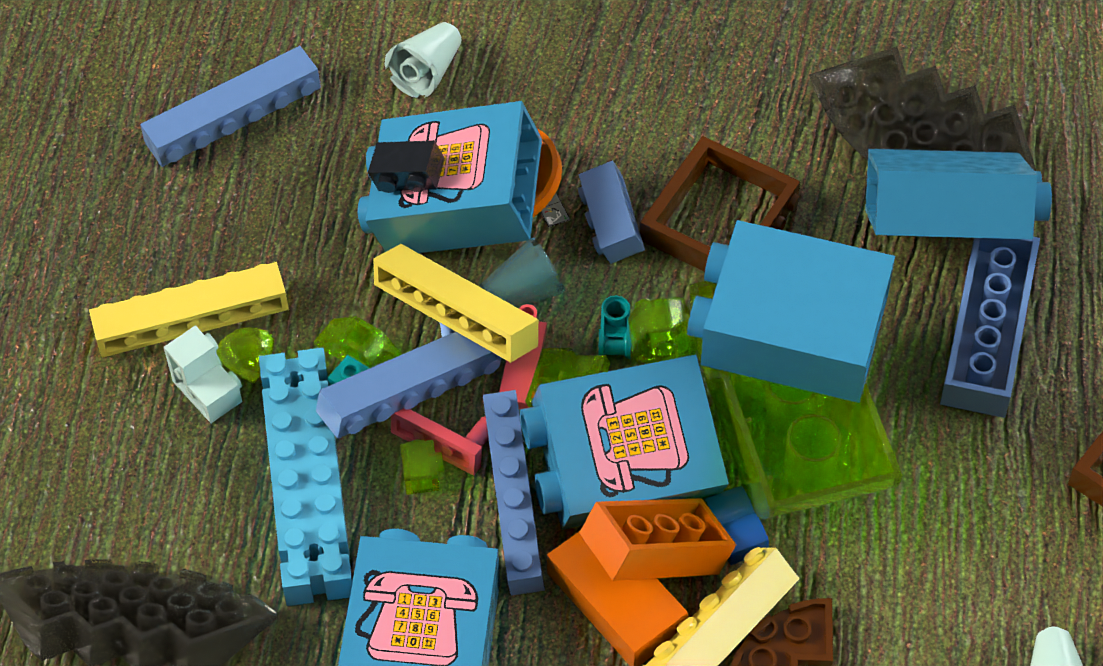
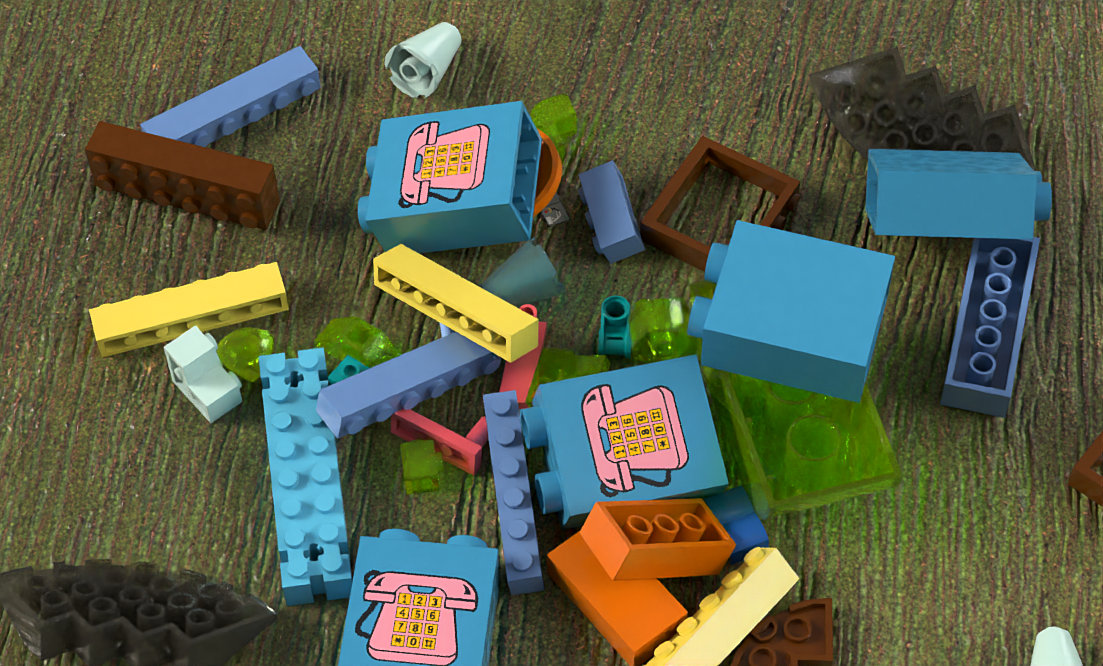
(183, 175): none -> reddish brown brick
(406, 166): black brick -> none
(556, 119): none -> clear neon green brick

